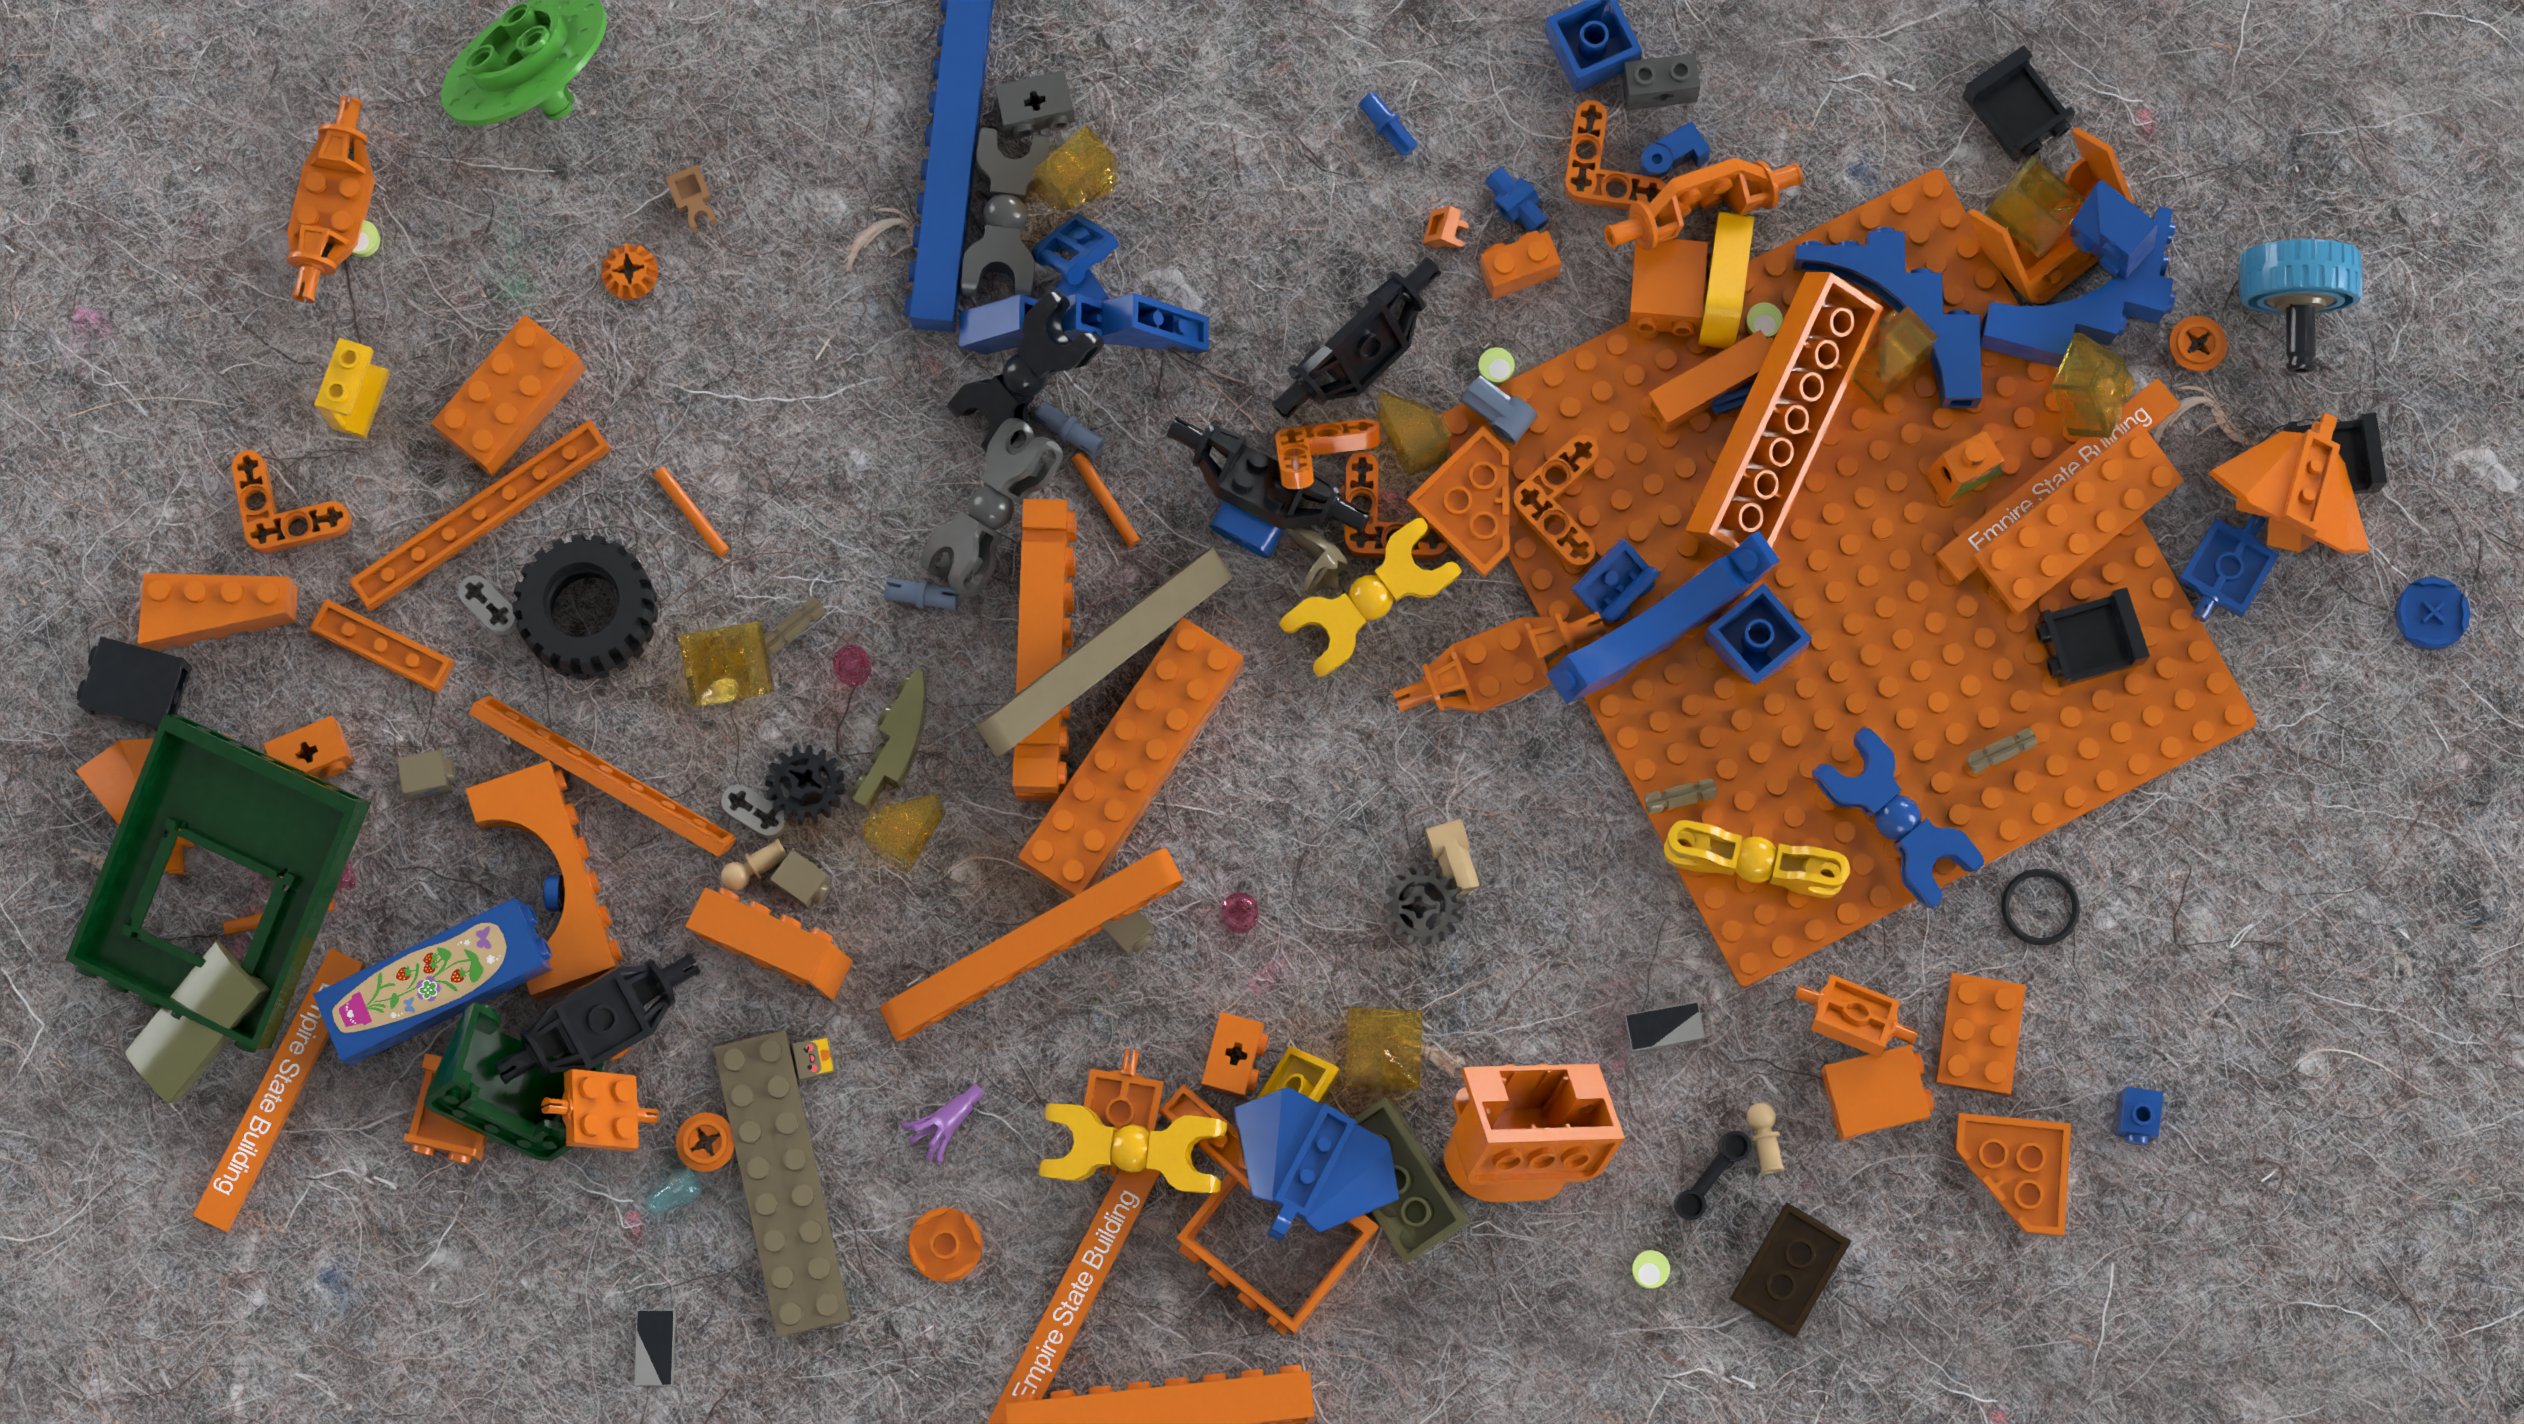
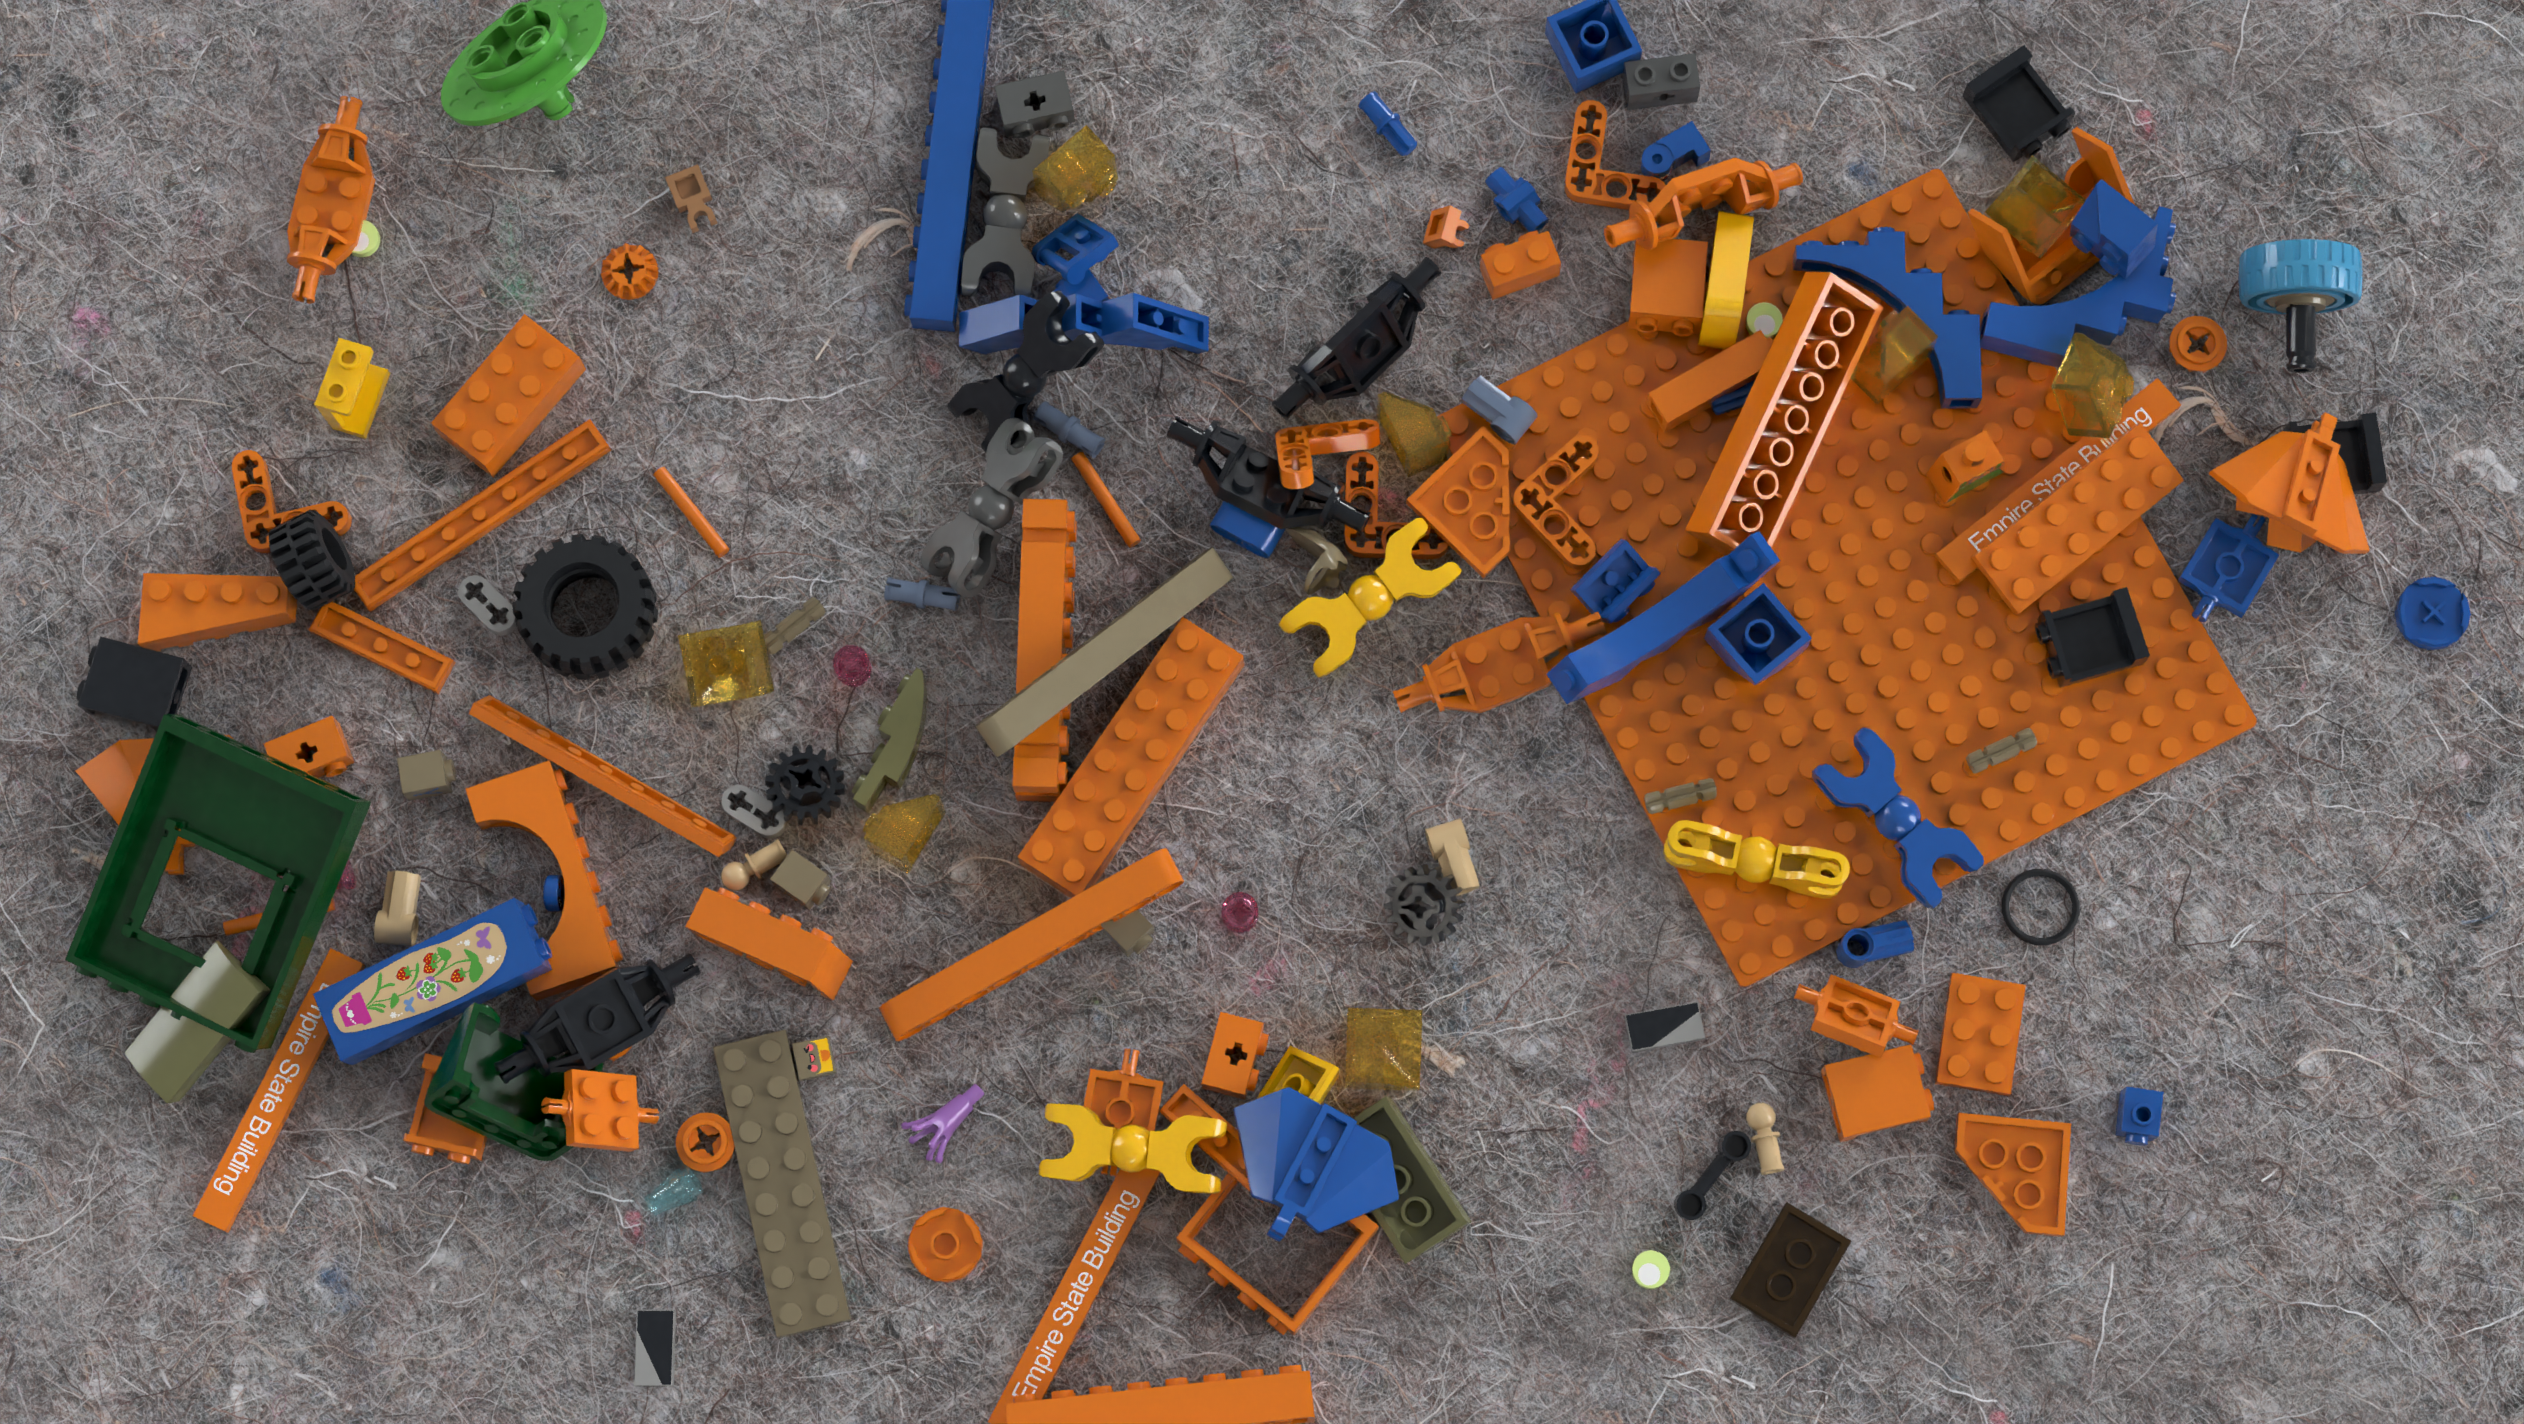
(311, 560): none -> black tyre
(398, 919): none -> tan piece
(1496, 365): yellowish green tile -> none
(1530, 1130): orange brick -> none
(1878, 943): none -> blue piece

